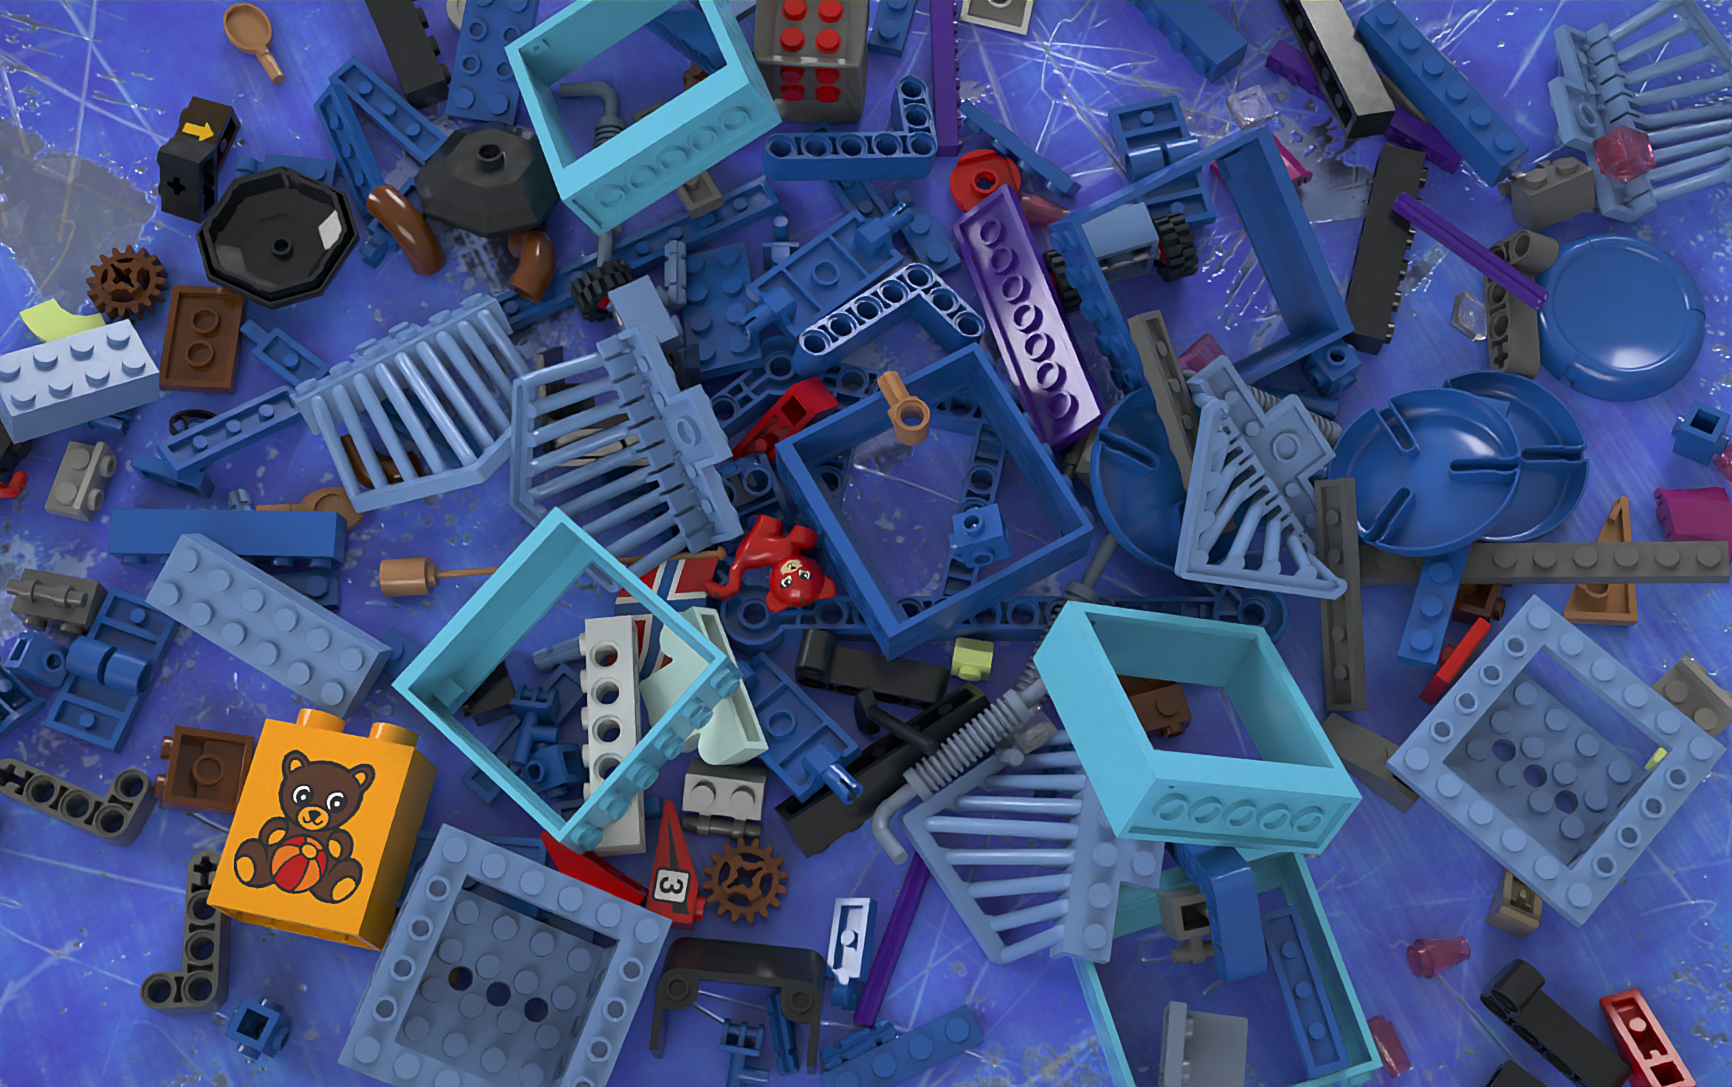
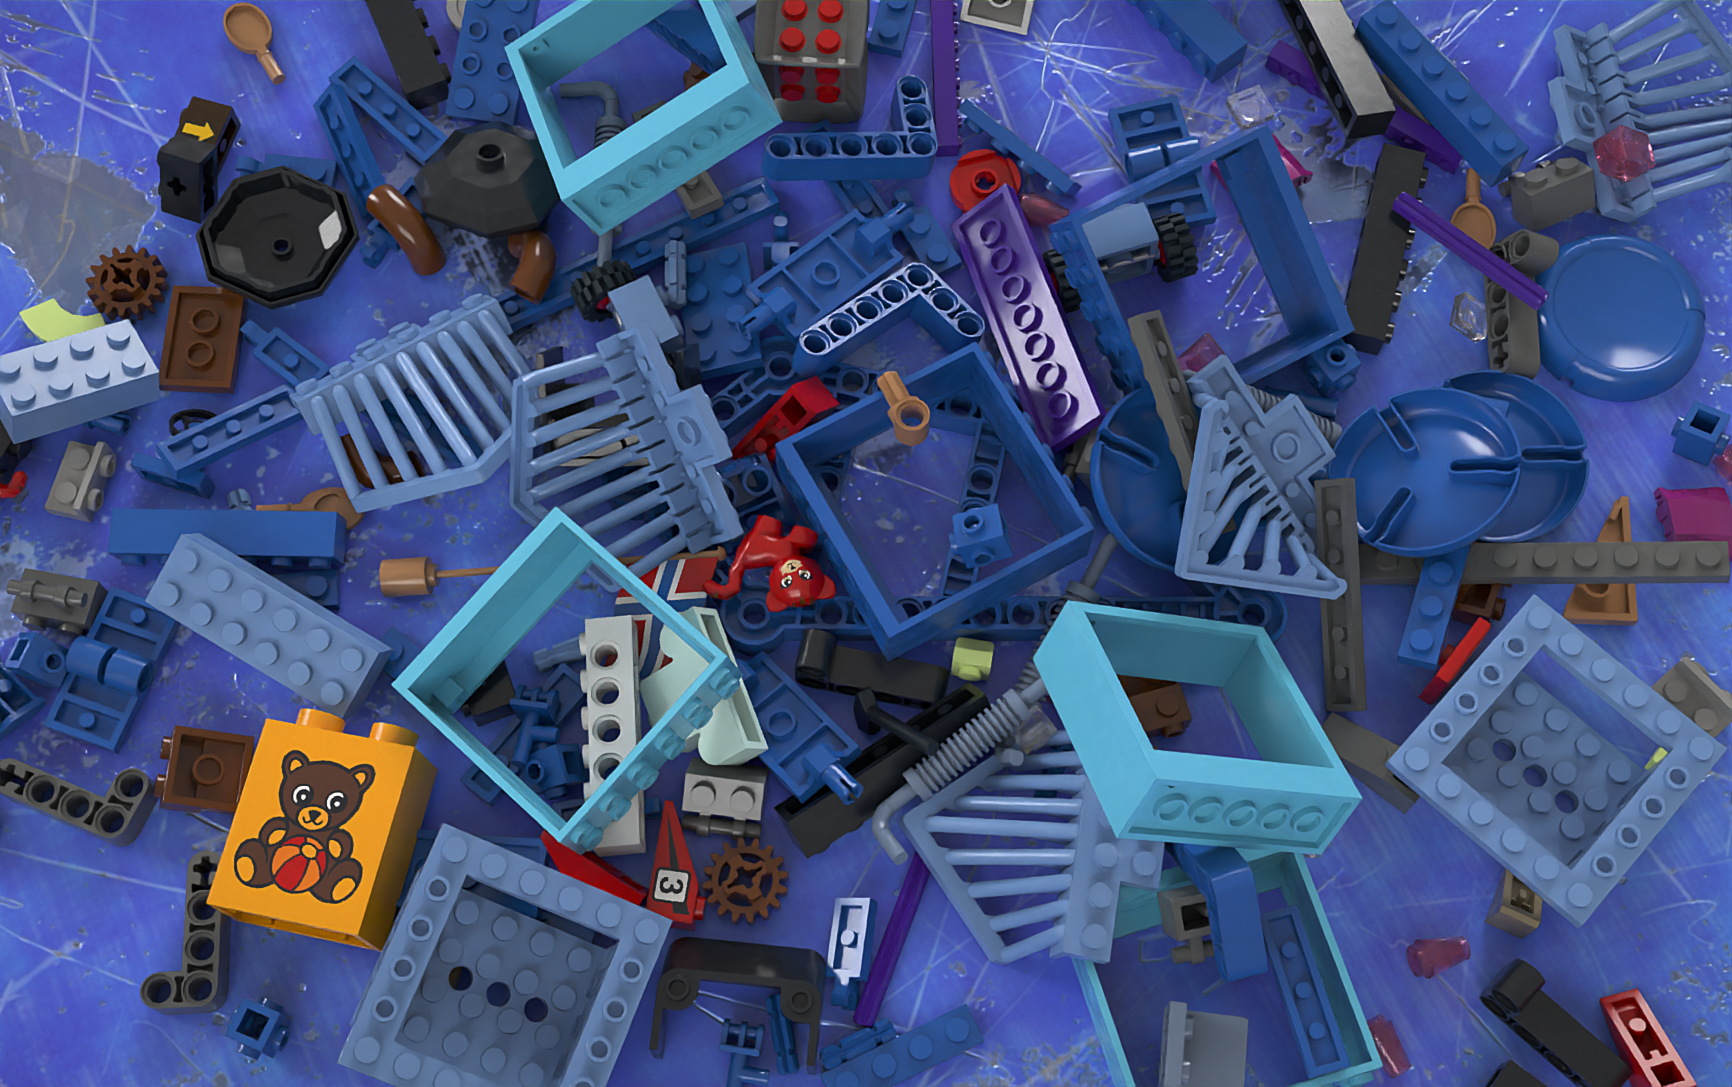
(1473, 216): none -> medium nougat piece

